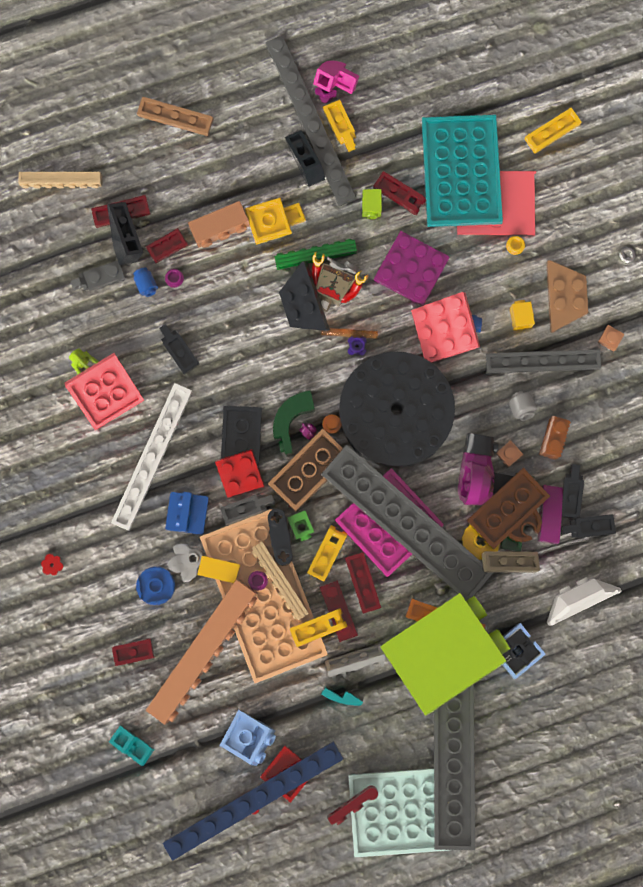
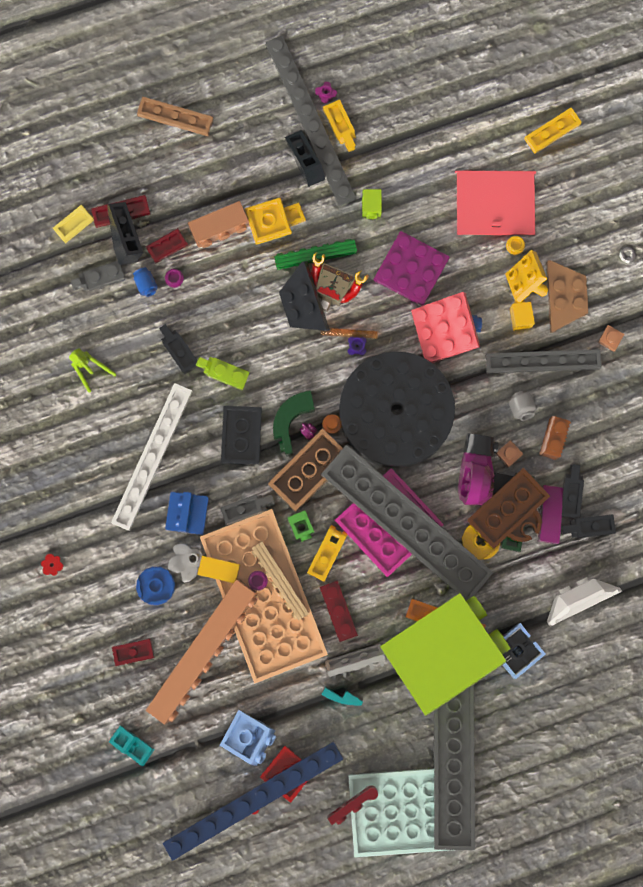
(60, 179): tan piece -> none
(73, 224): none -> light yellow tile
(104, 391): coral plate -> none
(223, 372): none -> lime hinge
(239, 473): red plate -> none
(280, 537): black piece -> none
(317, 628): yellow plate -> none
(335, 74): dark pink brick -> none
(347, 267): light grey plate -> none
(363, 582): dark red plate -> none
(399, 192): dark red plate -> none
(461, 170): teal plate -> none
(510, 562): dark tan plate -> none
(527, 277): none -> yellow plate

